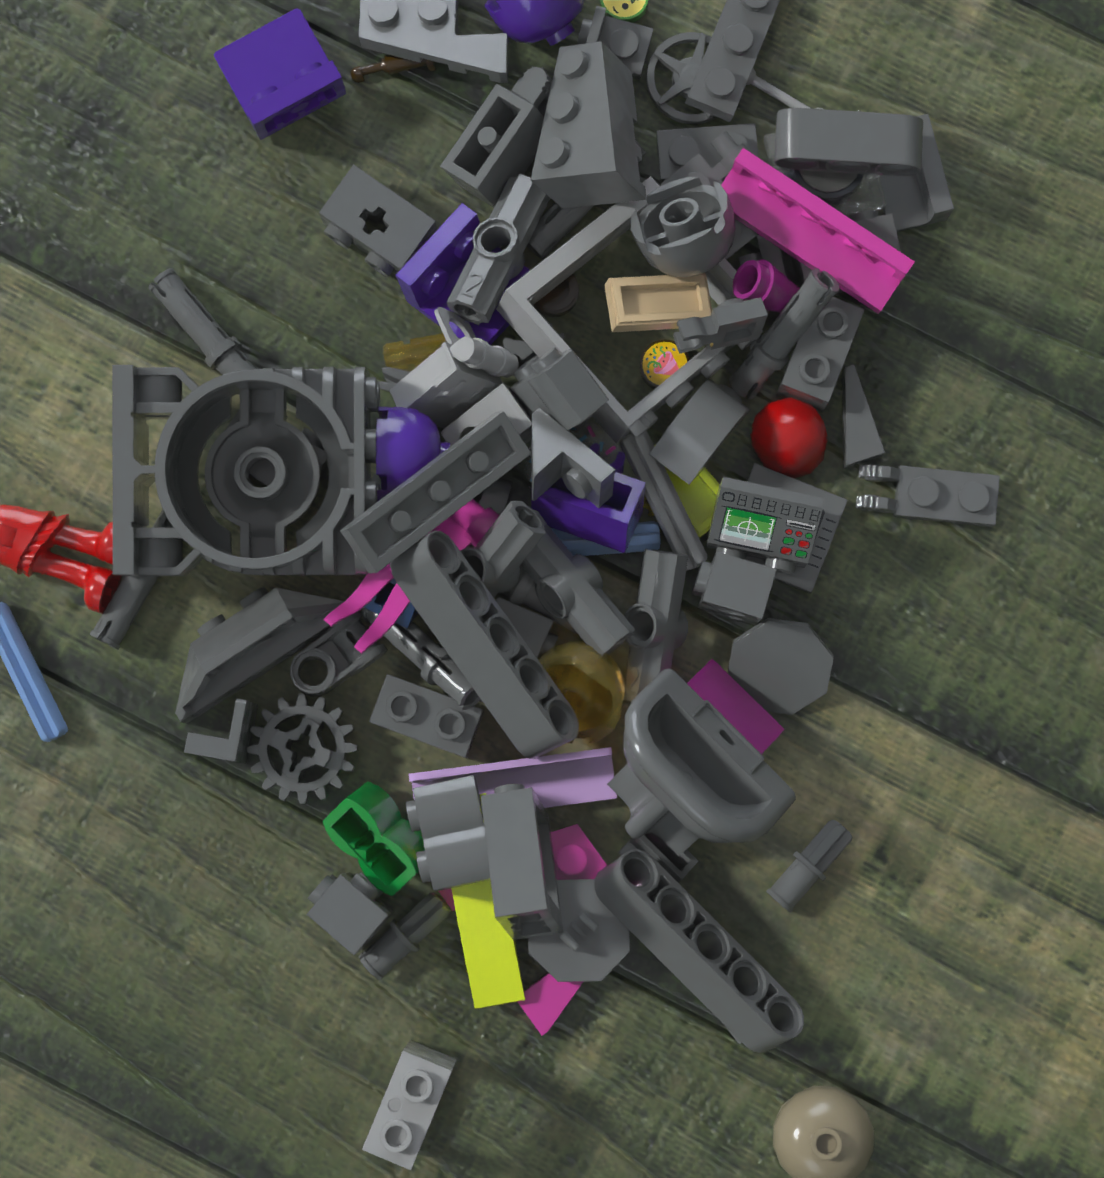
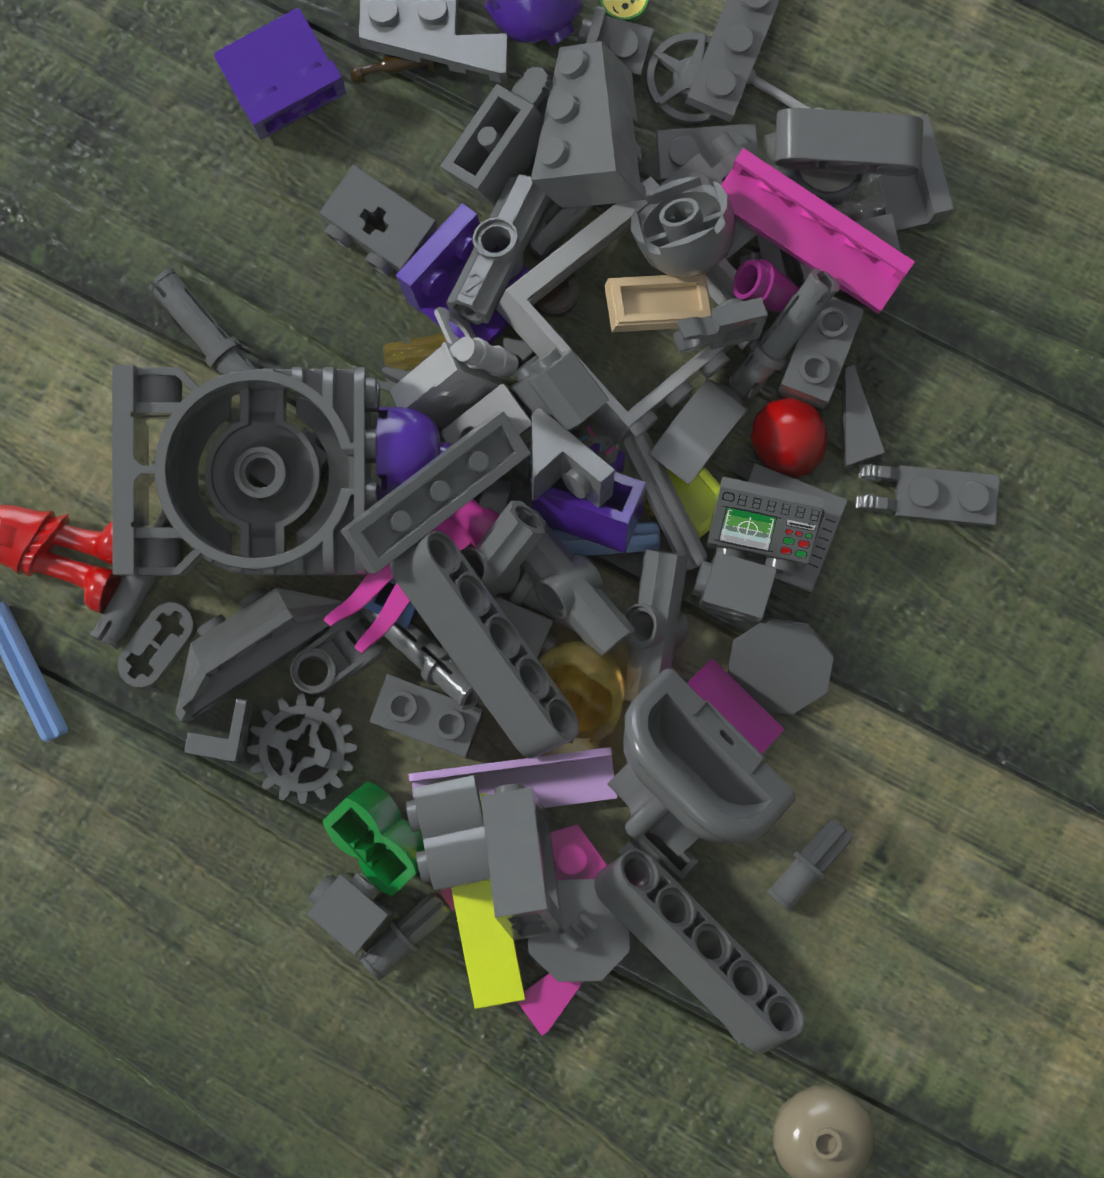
(147, 637): none -> dark grey beam
(409, 1104): light grey window -> none
(660, 362): tile -> none

